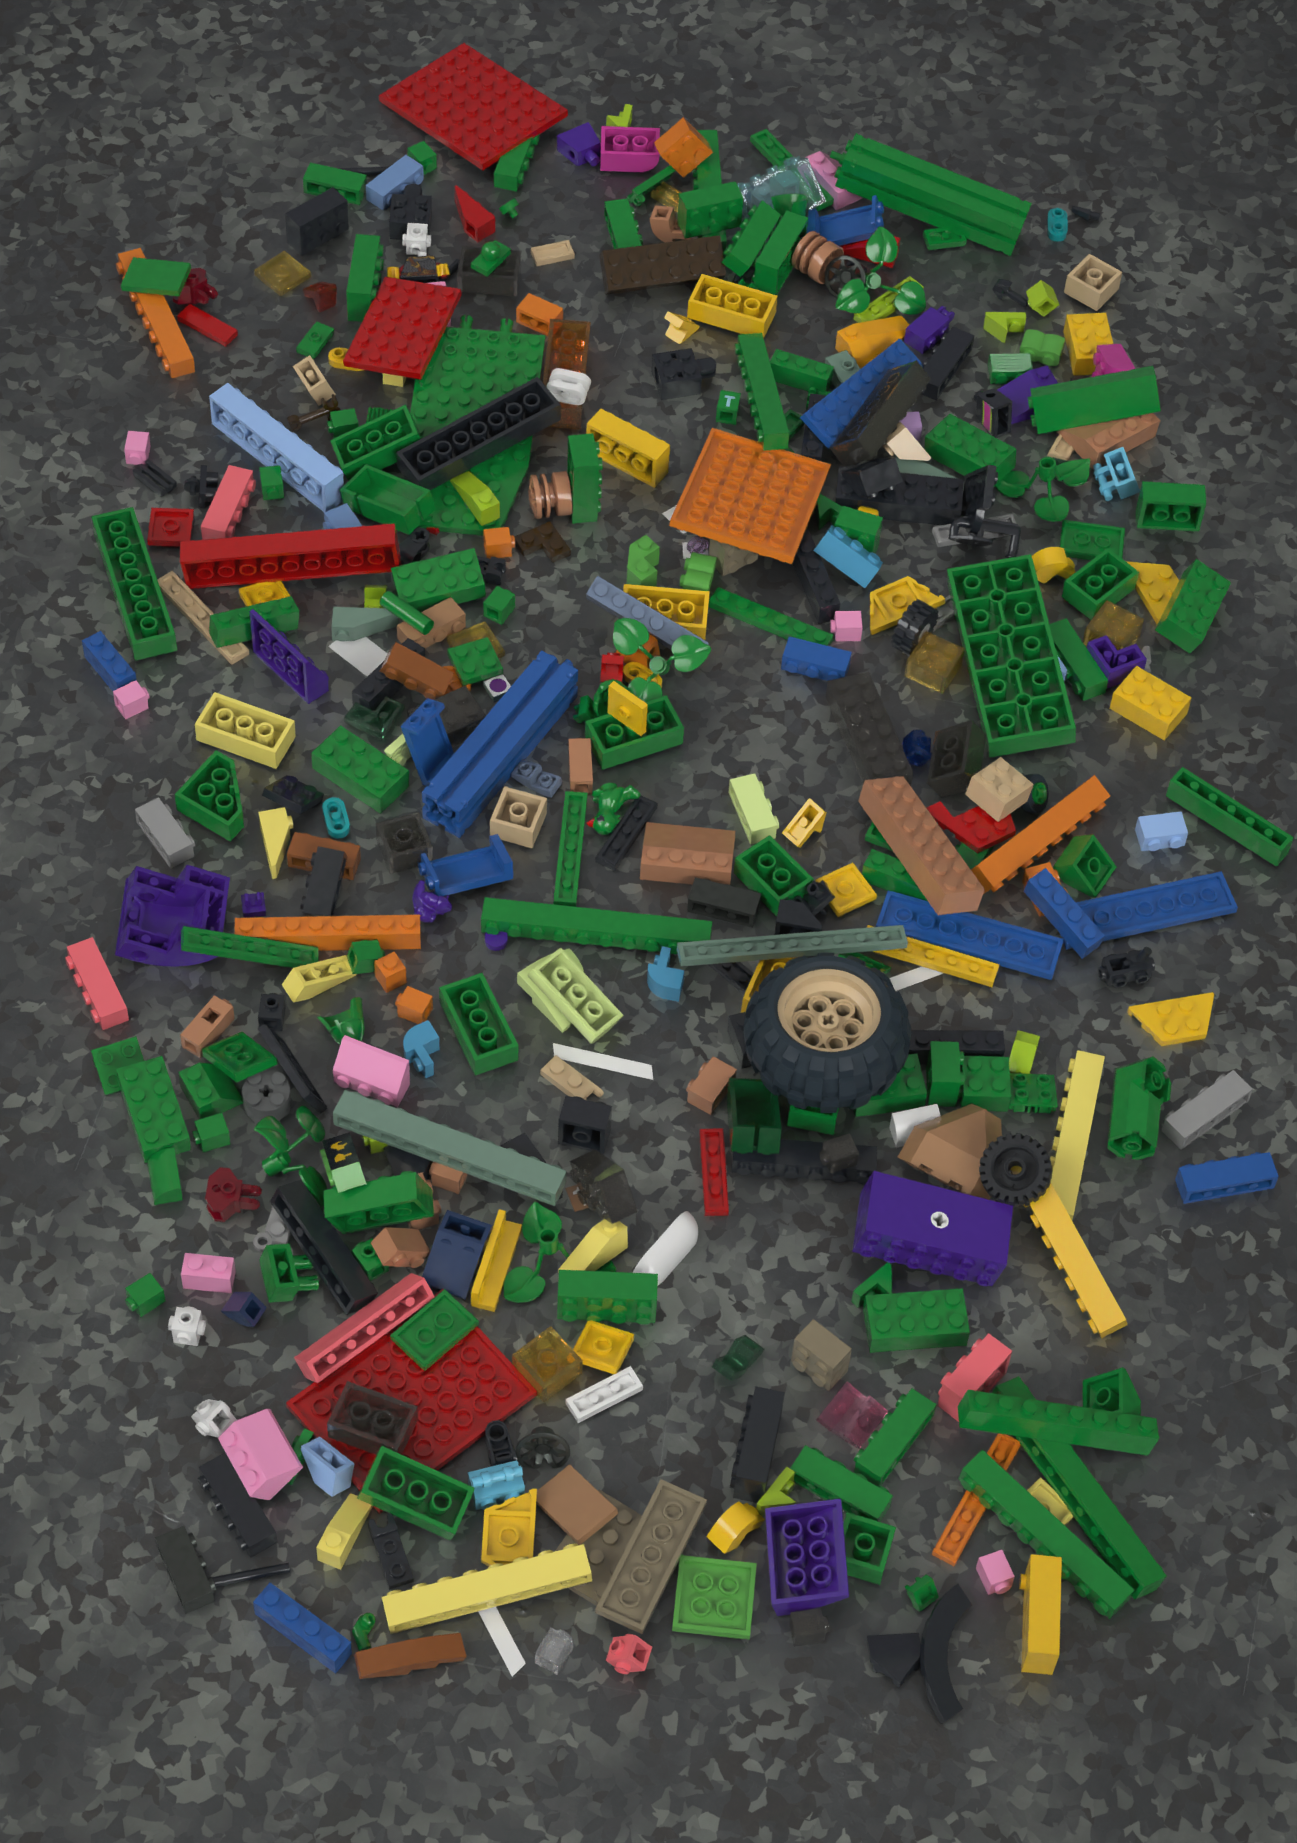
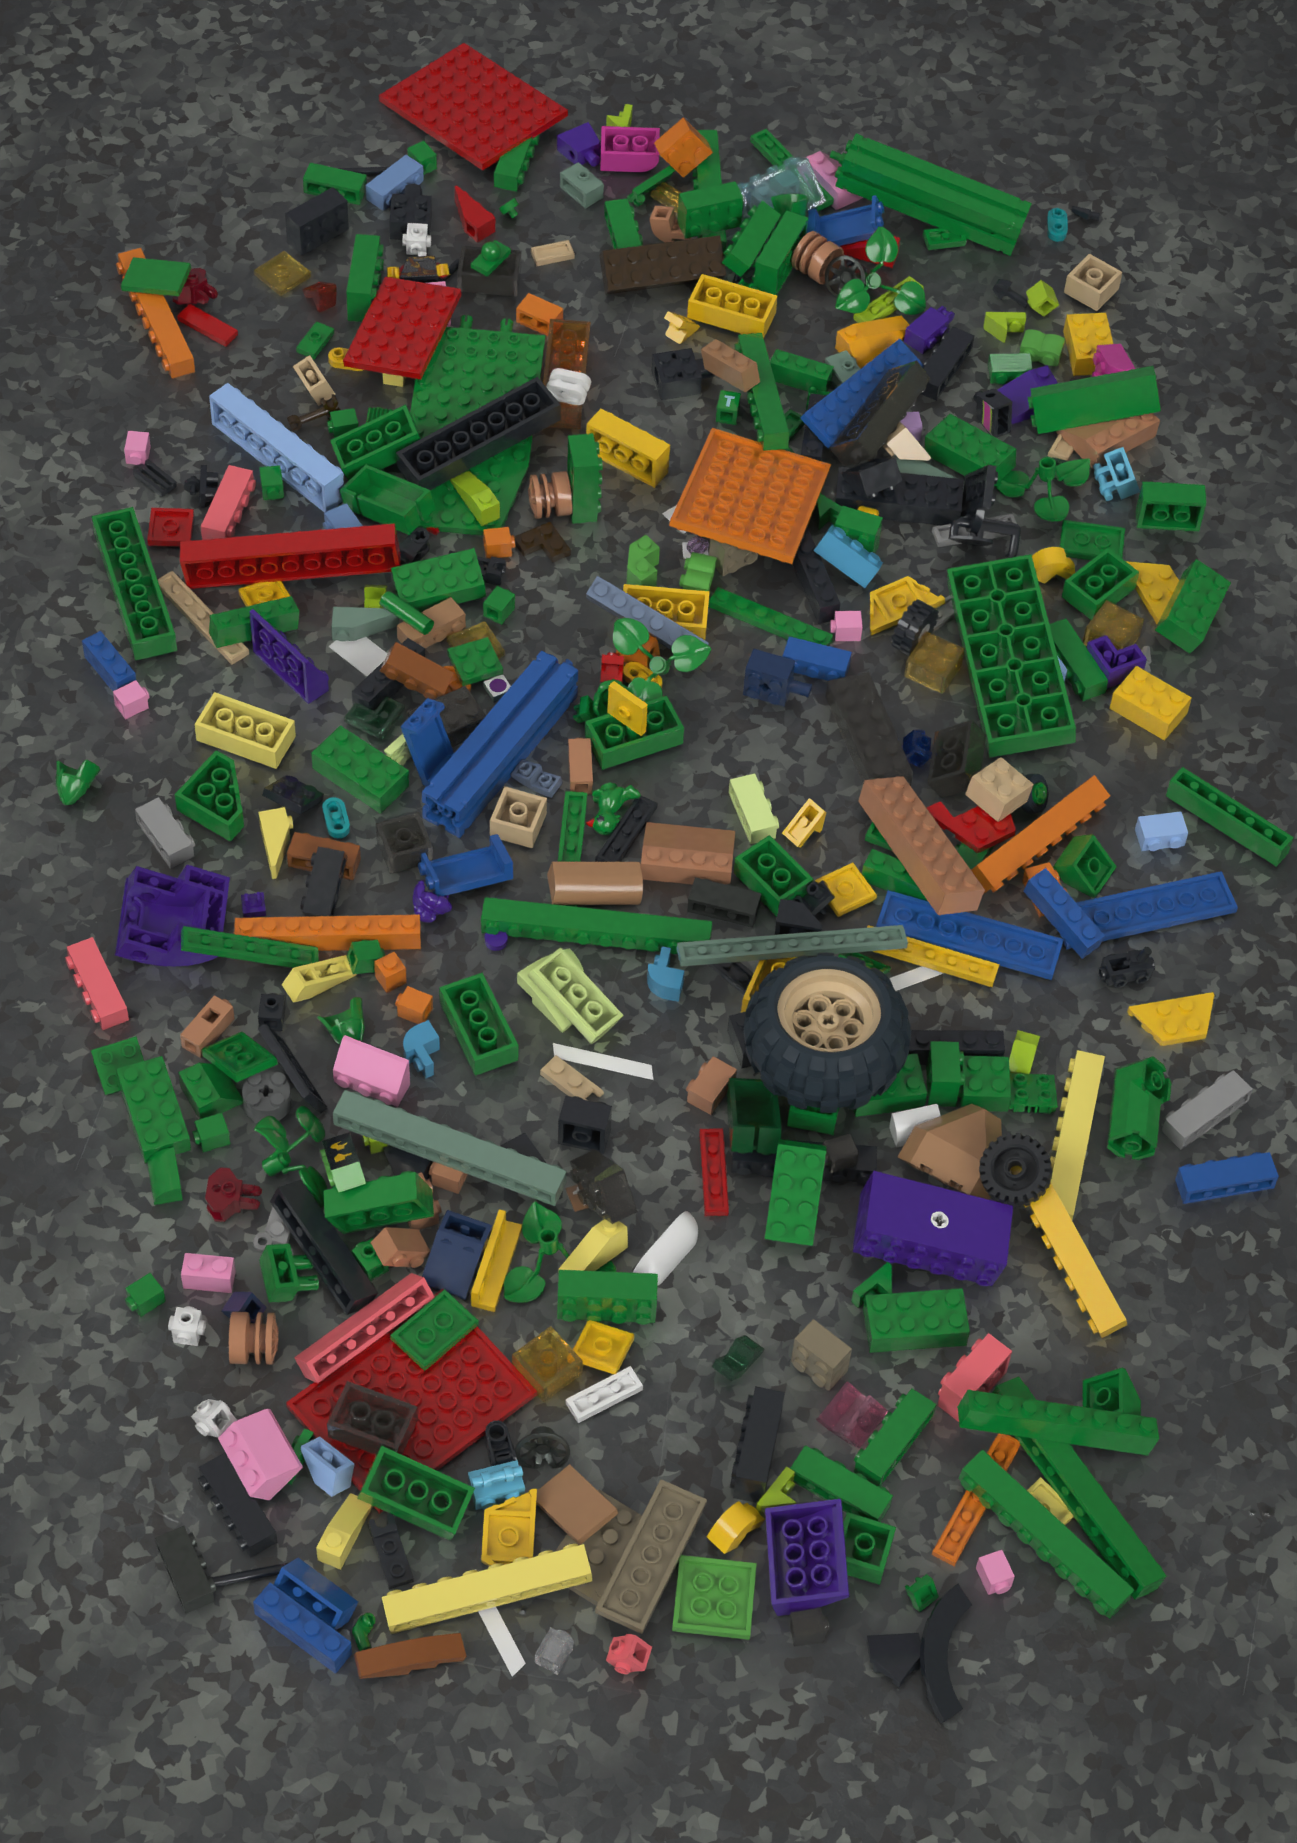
(74, 783): none -> green helmet
(252, 1338): none -> nougat wheel
(316, 1593): none -> blue brick
(581, 185): none -> sand green brick
(595, 883): none -> medium nougat brick
(730, 365): none -> medium nougat brick
(772, 679): none -> dark blue brick
(795, 1192): none -> green brick
(1041, 1614): yellow brick -> none

